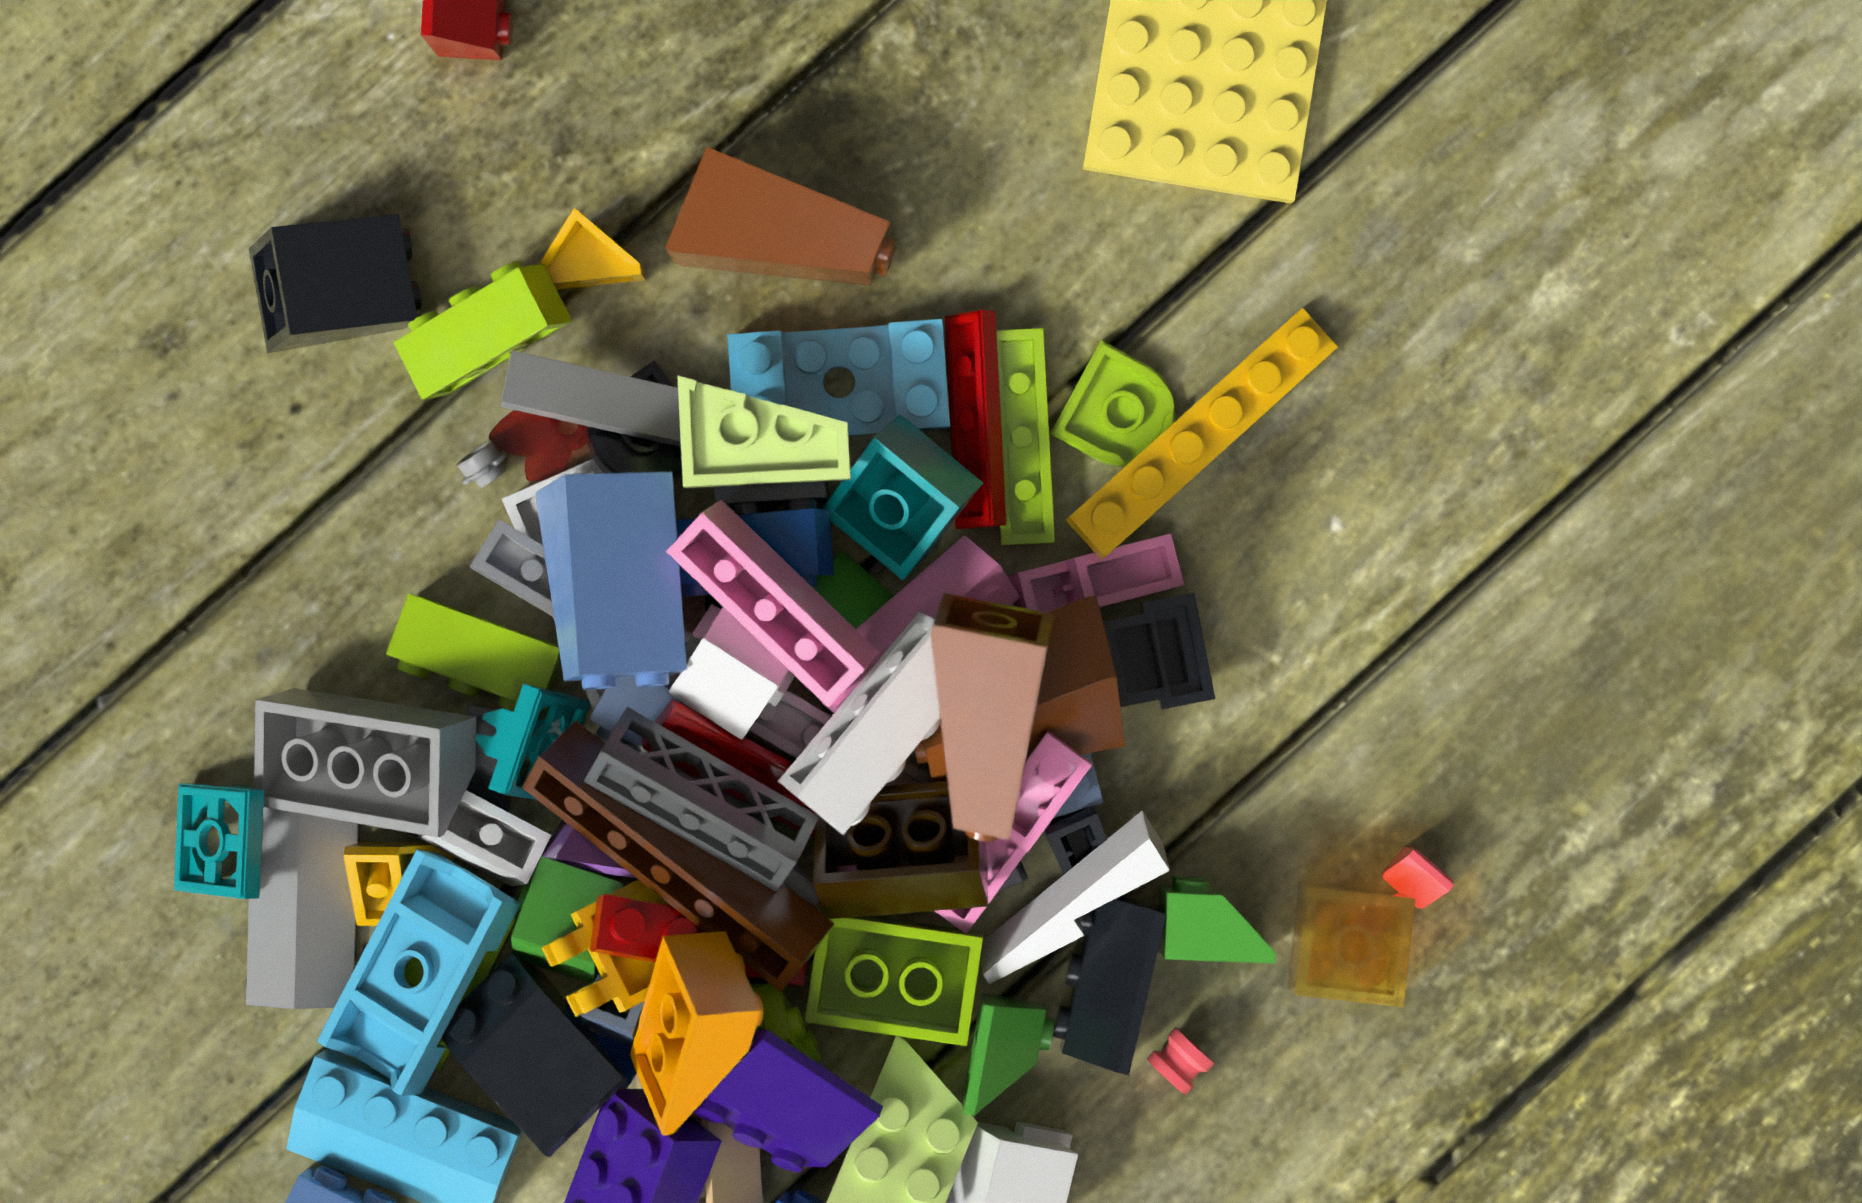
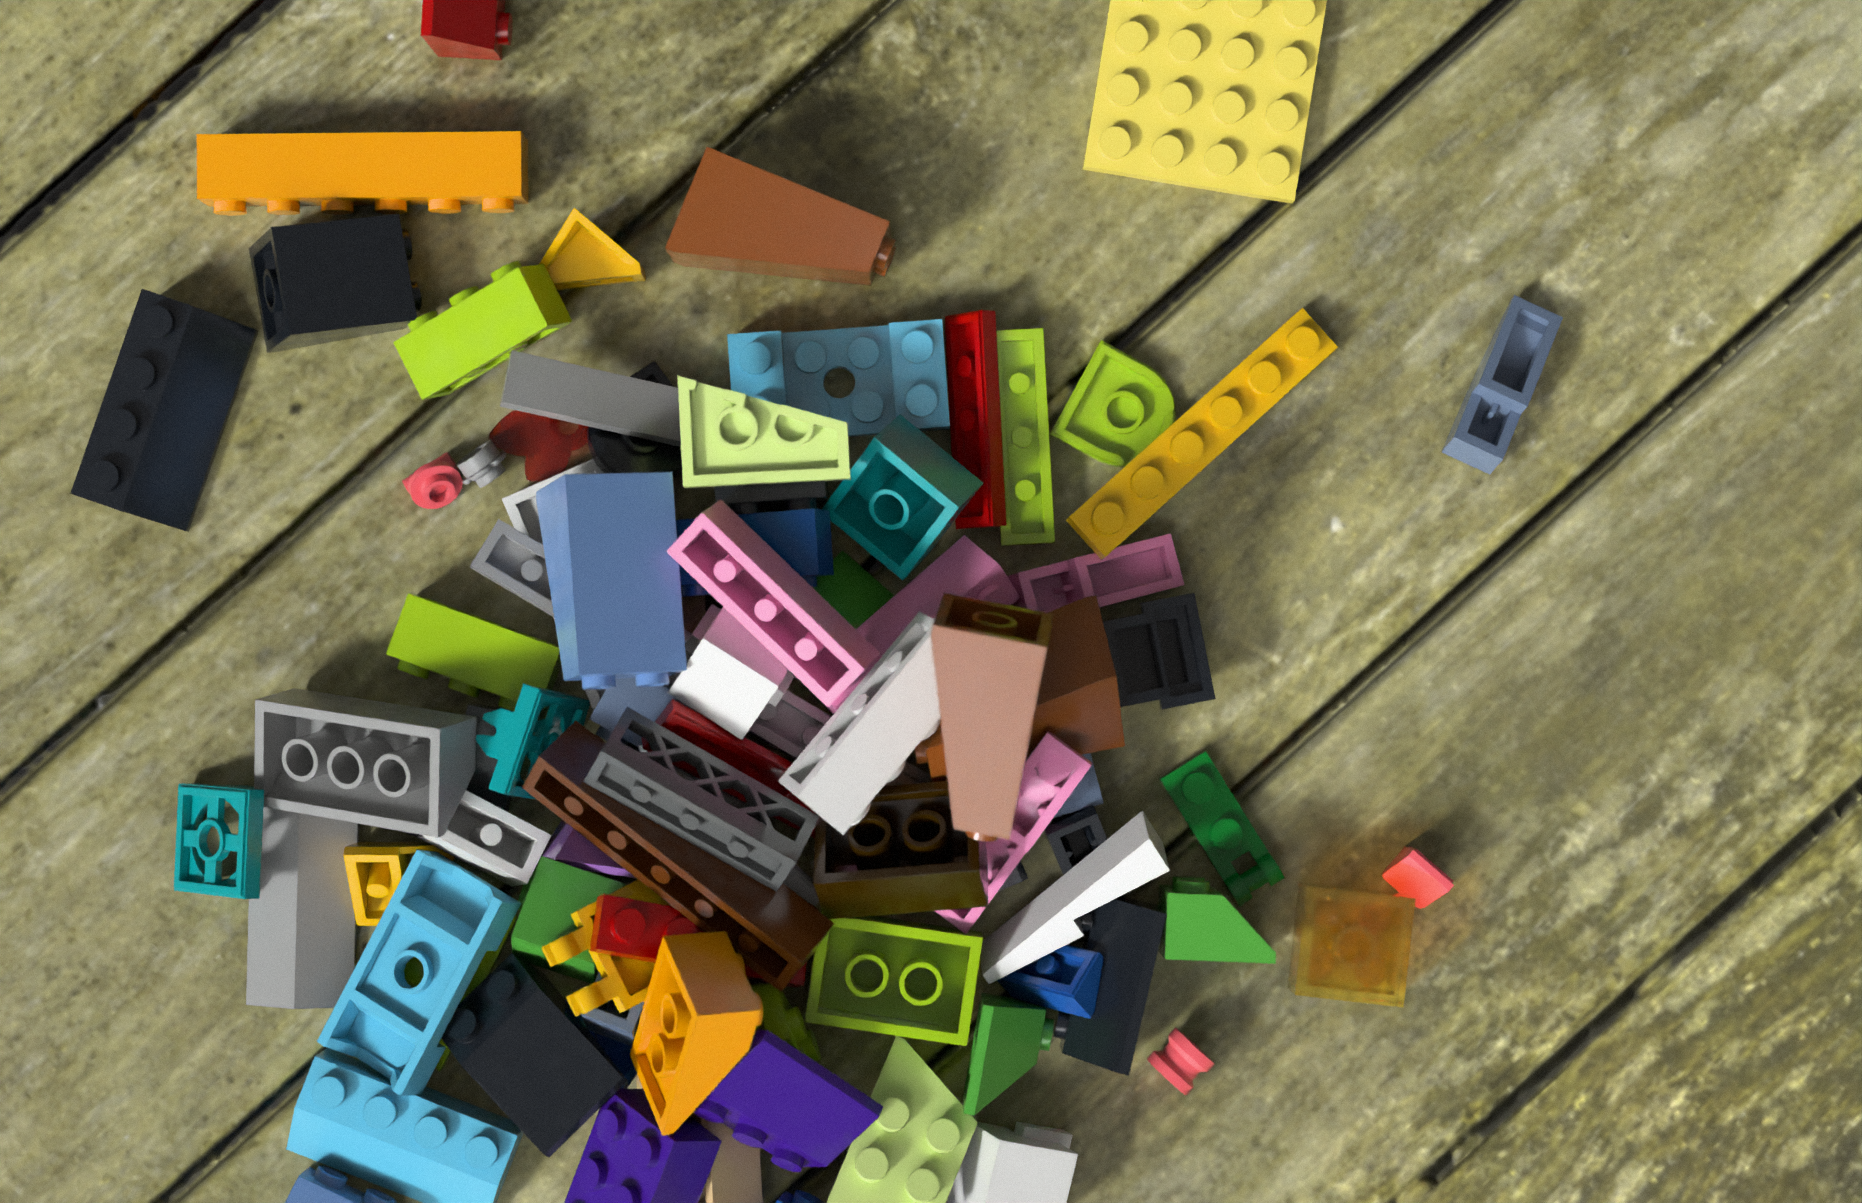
(164, 411): none -> black slope
(362, 170): none -> light orange brick
(435, 483): none -> coral plate
(1059, 981): none -> blue slope
(1220, 826): none -> green plate
(1502, 385): none -> sand blue slope

